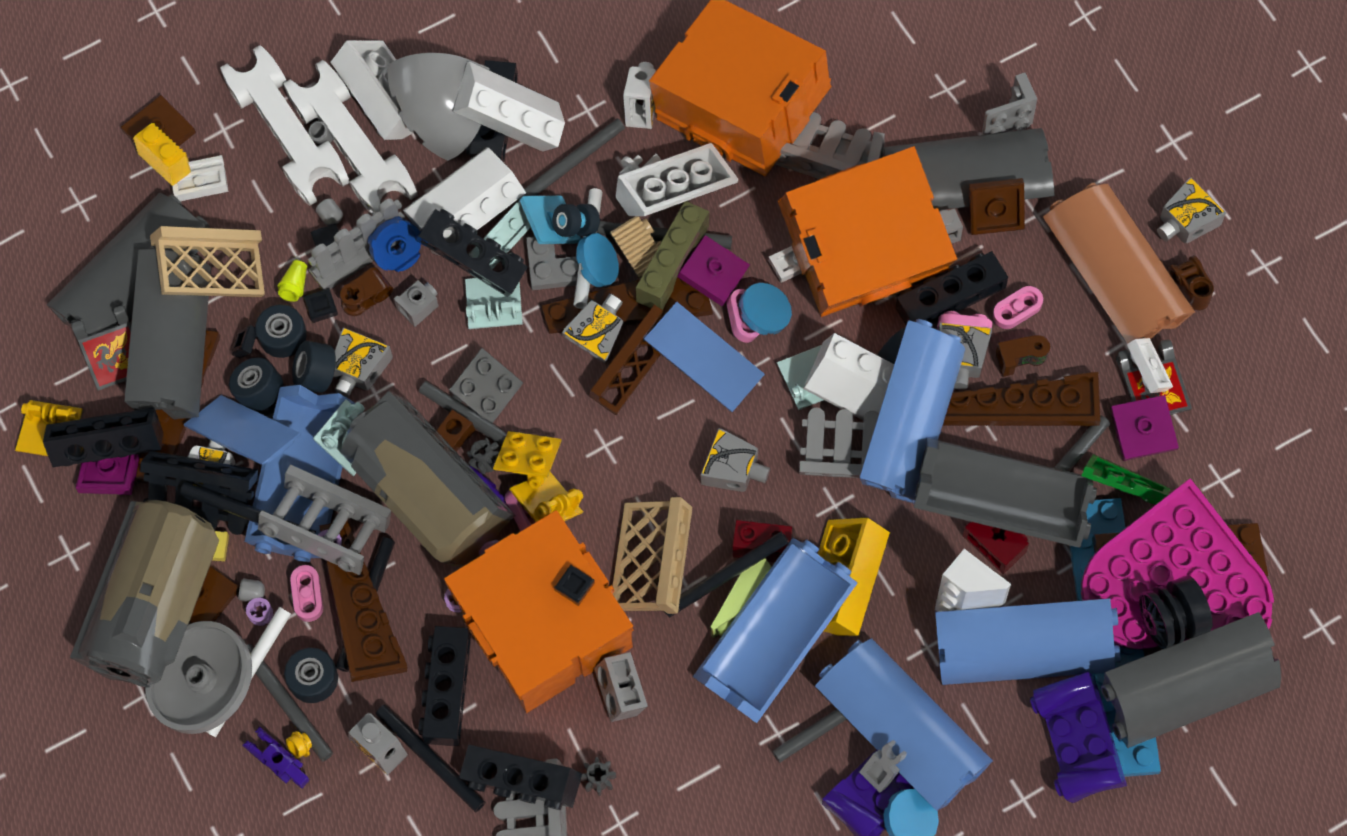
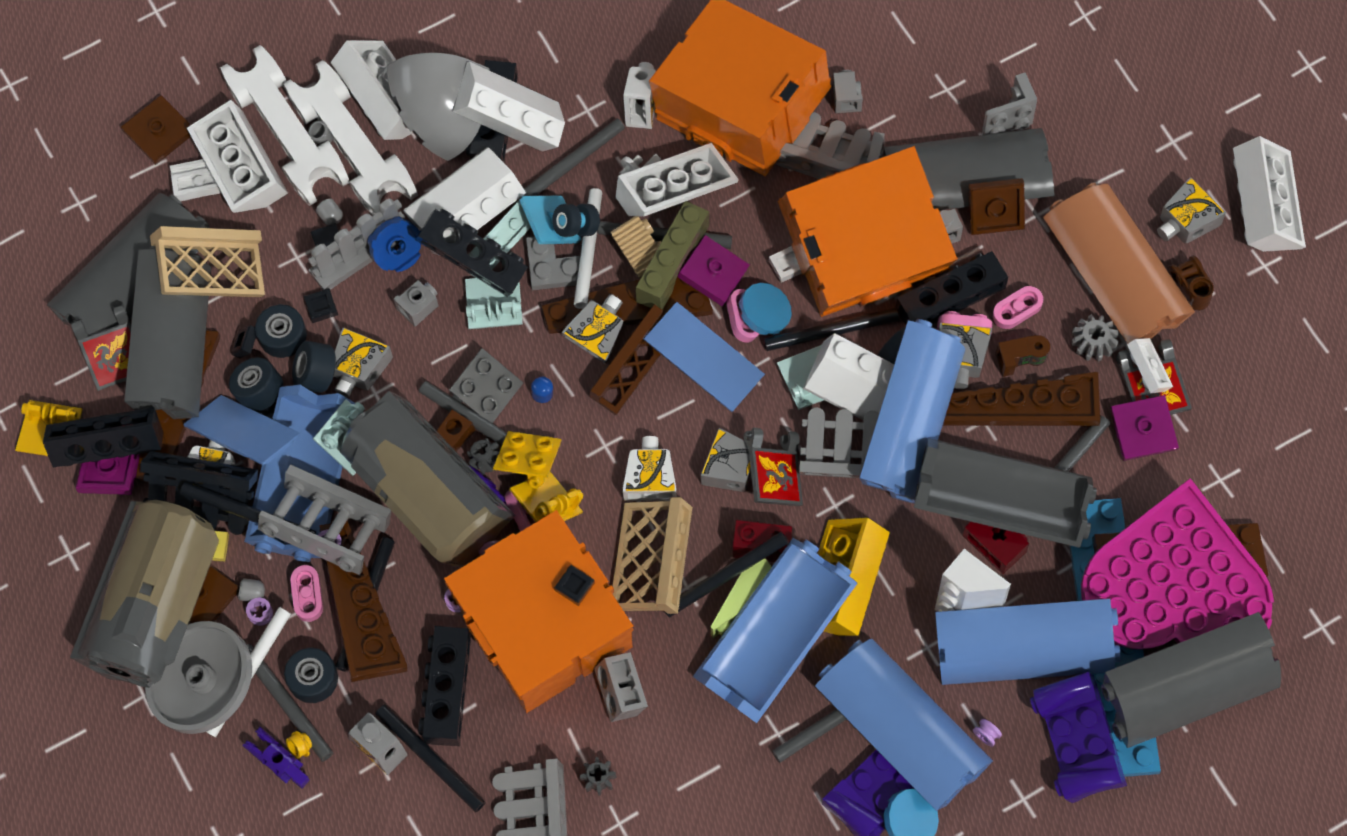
(162, 154): yellow brick -> none
(237, 159): none -> white slope
(293, 282): neon yellow cone -> none
(365, 291): reddish brown piece -> none
(481, 762): black brick -> none
(542, 389): none -> blue piece
(598, 260): dark azure tile -> none
(649, 473): none -> torso
(774, 471): none -> flag
(828, 329): none -> black piece
(847, 92): none -> light grey brick
(882, 766): light grey plate -> none
(987, 732): none -> lavender bush
(1087, 329): none -> light grey gear
(1124, 480): green wing -> none
(1175, 612): black wheel -> none
(1268, 196): none -> white slope

